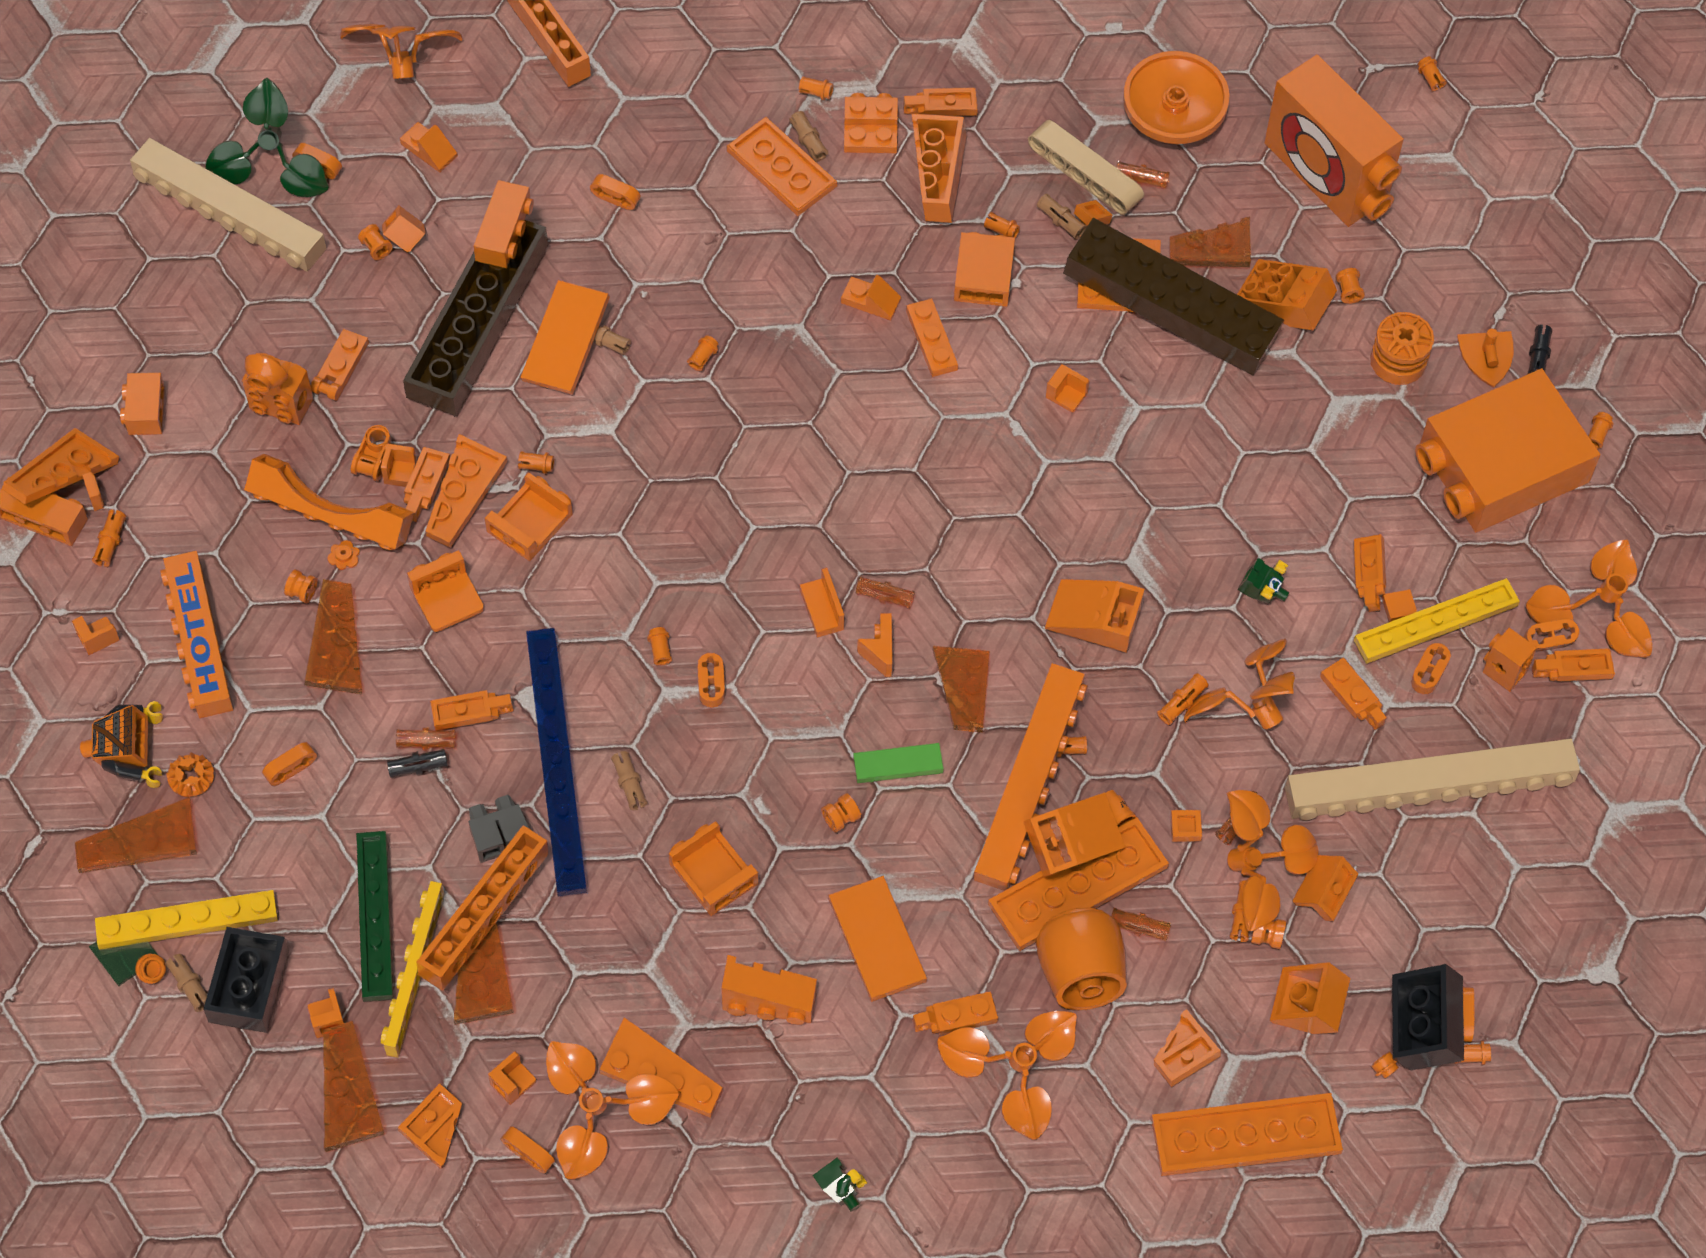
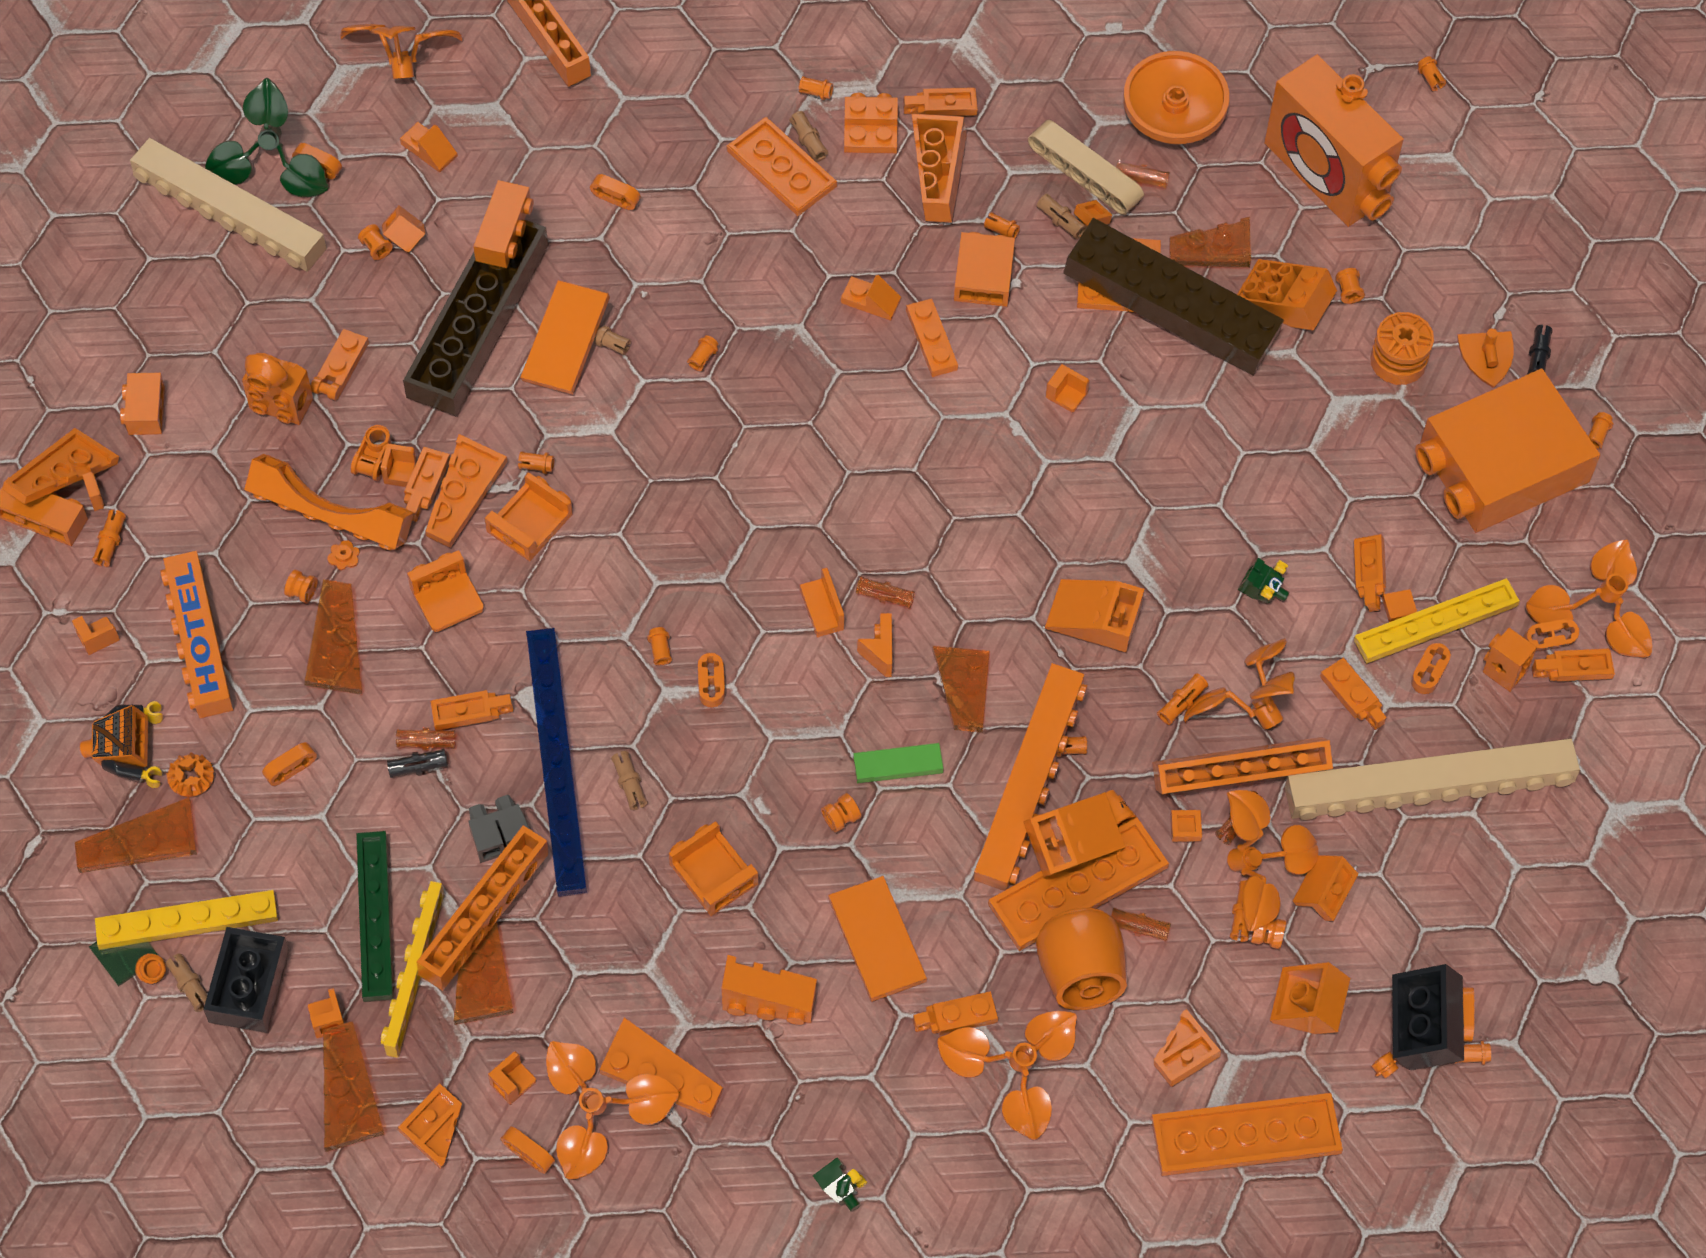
(1242, 765): none -> orange brick
(1355, 82): none -> orange plate

